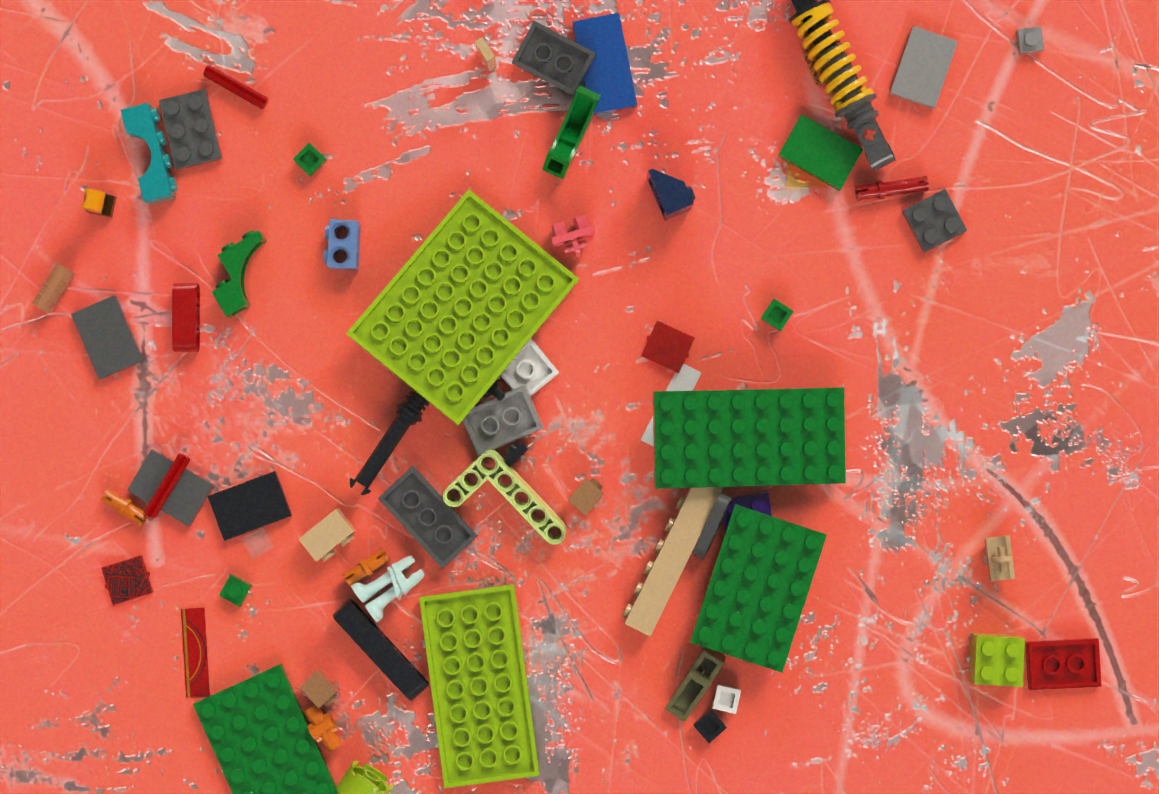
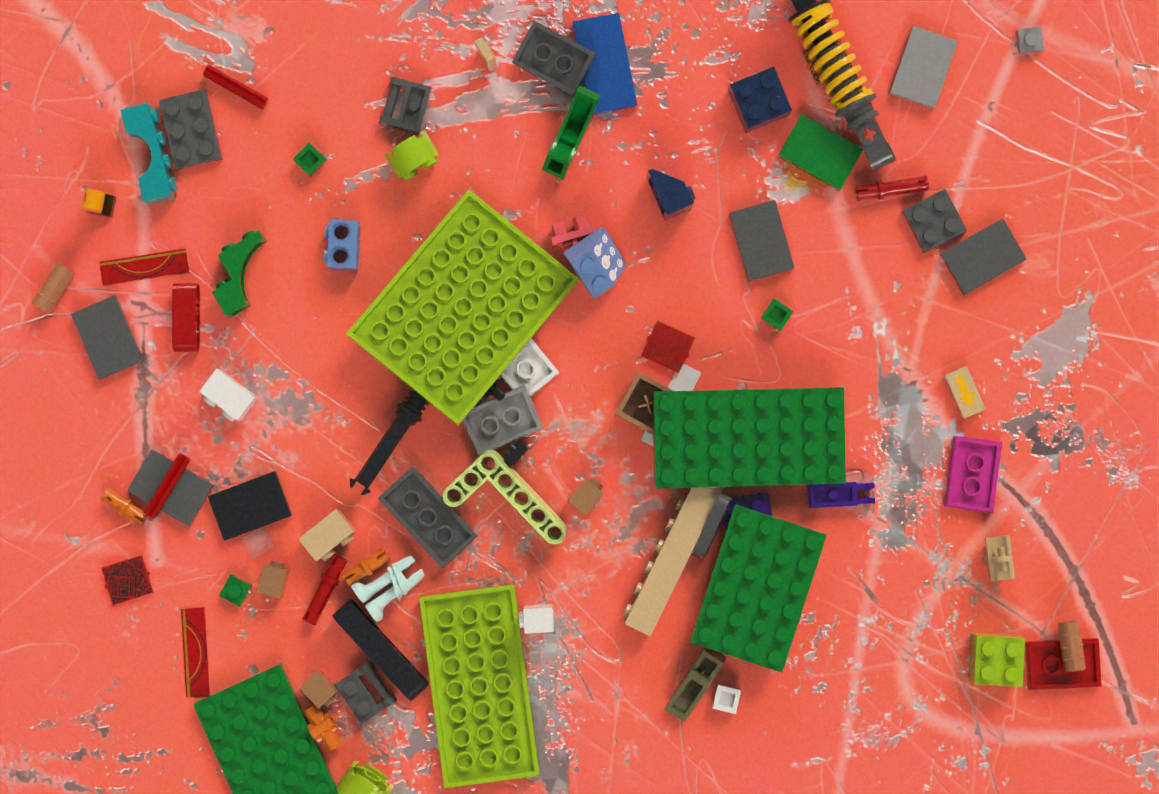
(144, 266): none -> red sticker
(228, 395): none -> white brick
(273, 579): none -> medium nougat brick
(326, 586): none -> red pin
(358, 695): none -> dark grey plate
(412, 108): none -> dark grey plate
(412, 155): none -> lime brick
(537, 618): none -> white brick
(596, 262): none -> medium blue slope
(638, 402): none -> medium nougat brick
(709, 725): black plate -> none
(759, 99): none -> dark blue brick
(761, 240): none -> dark grey tile
(838, 494): none -> dark purple hinge
(964, 392): none -> tan tile
(973, 474): none -> dark pink tile
(983, 256): none -> dark grey tile
(1071, 646): none -> nougat axle

